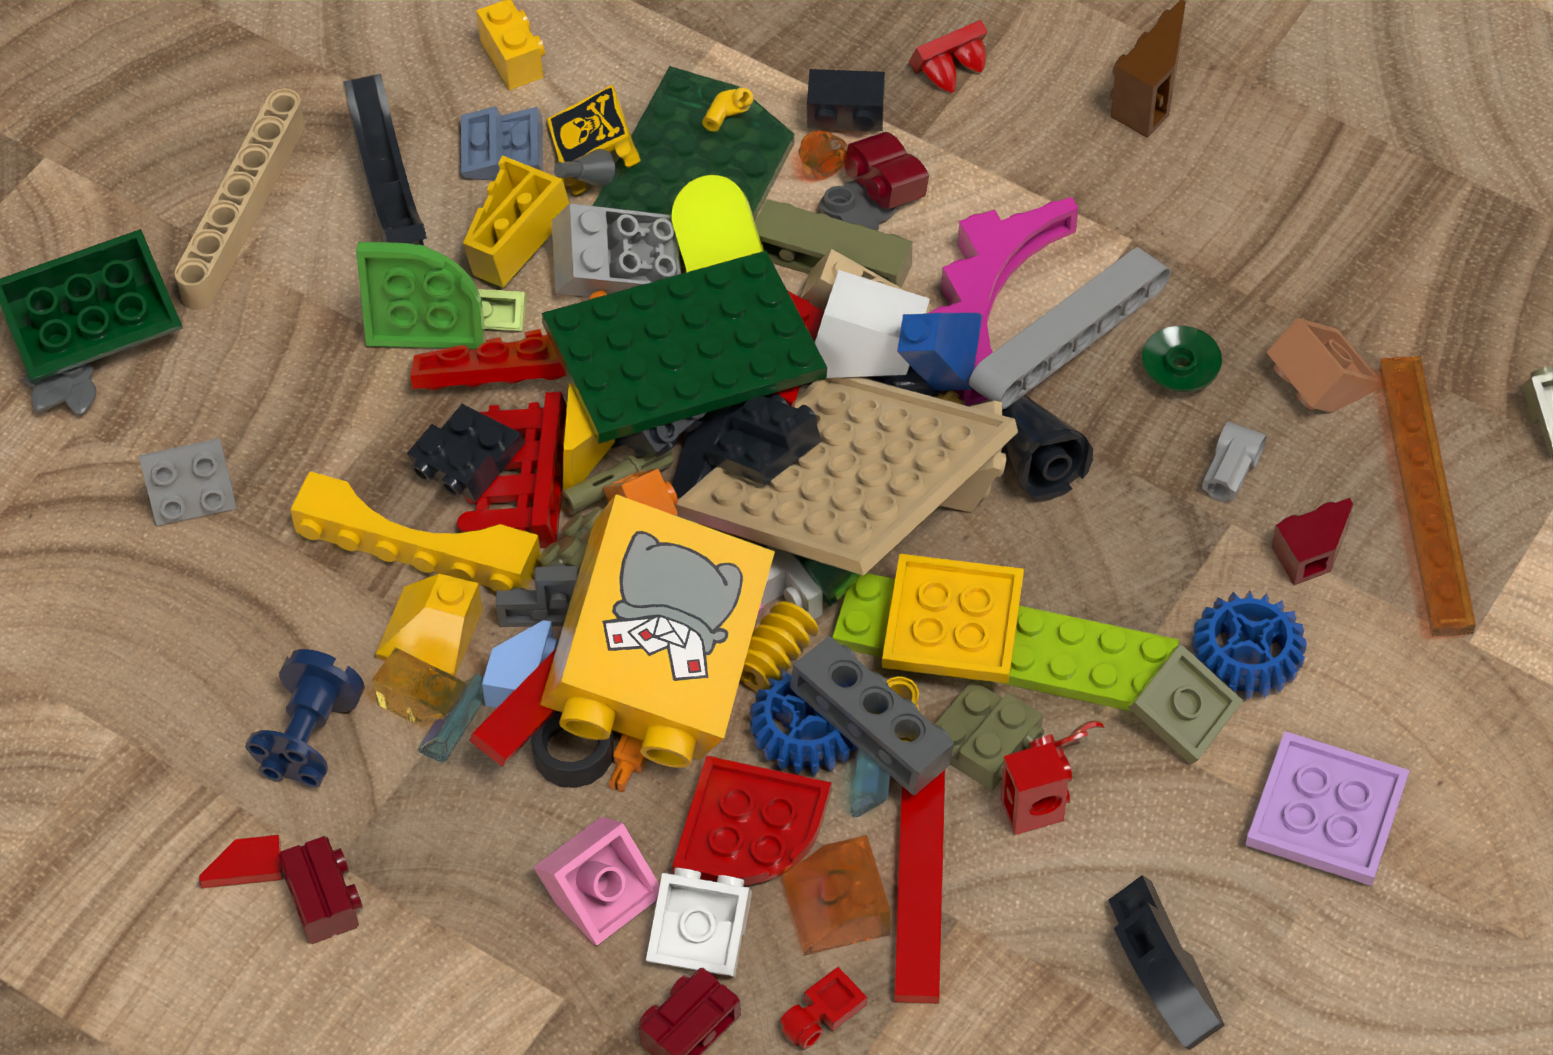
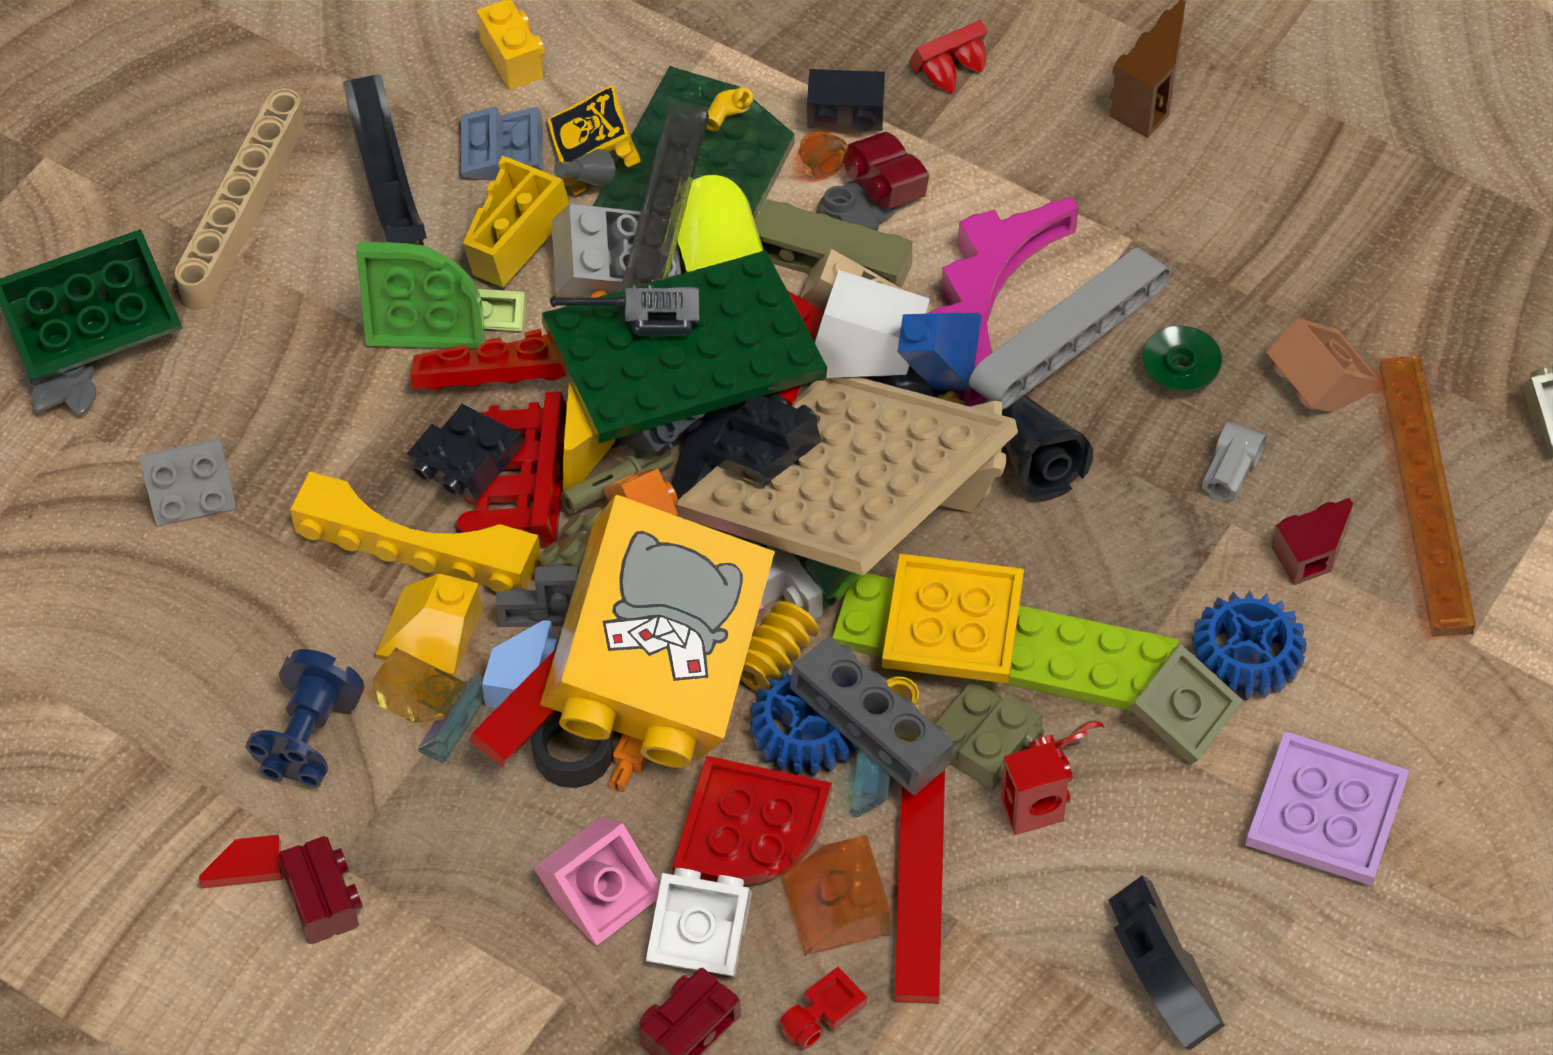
(642, 302): none -> black piece
(666, 195): none -> clear smoke plate

